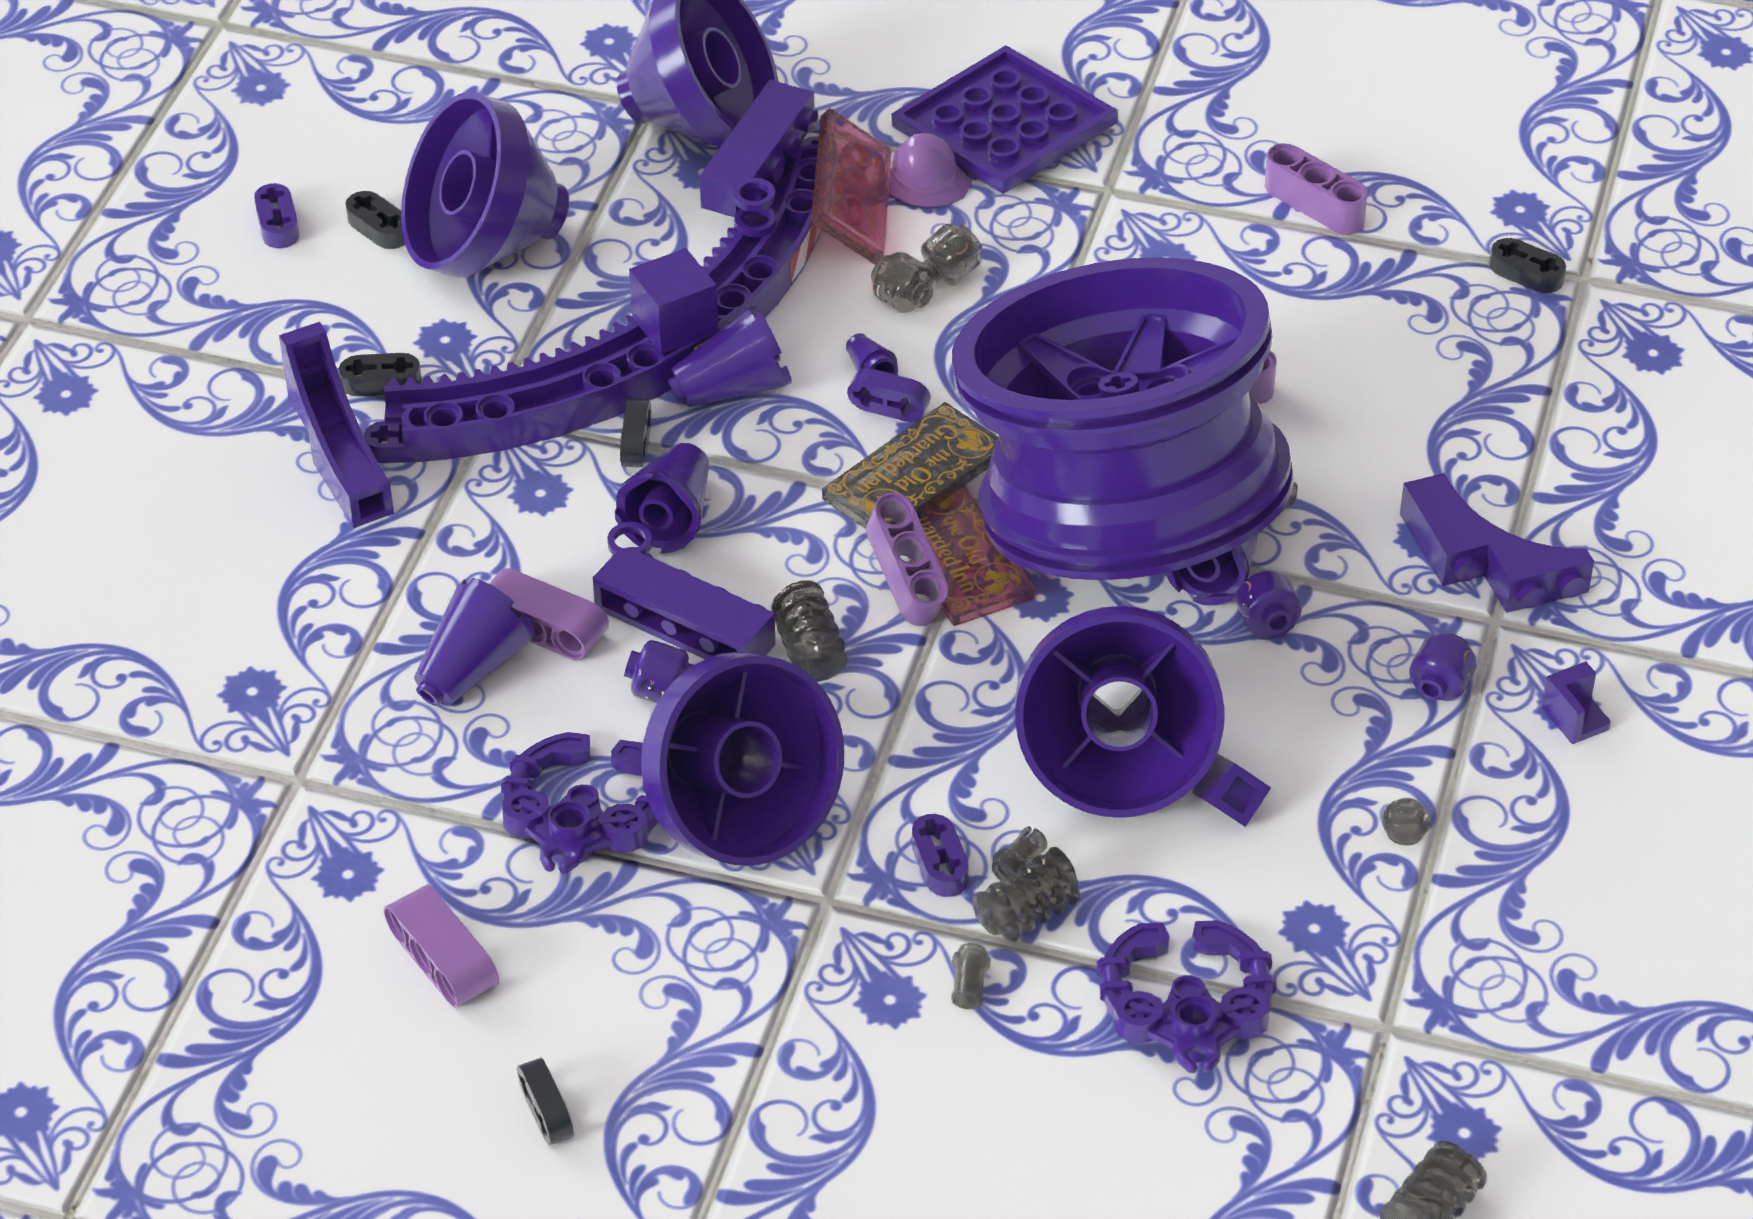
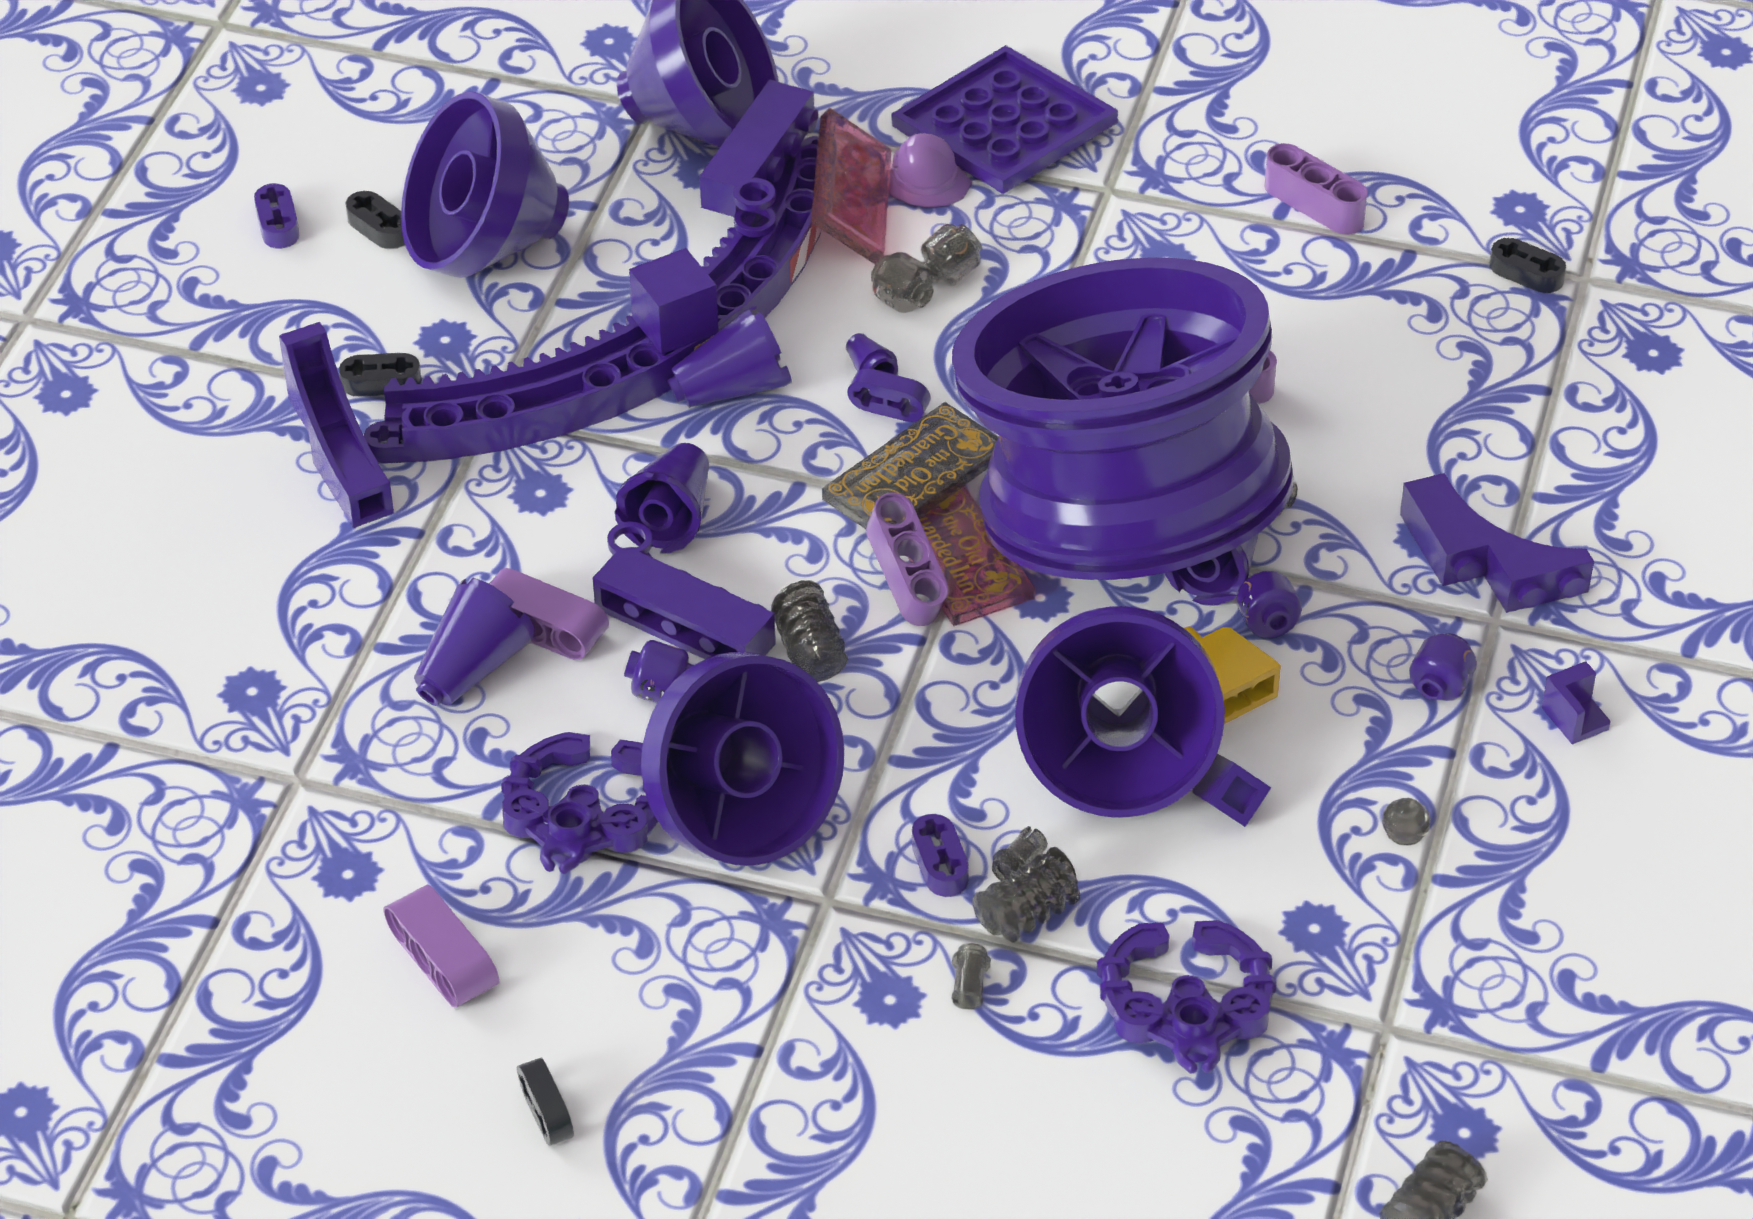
(635, 432): black beam -> none
(1244, 671): none -> yellow torso

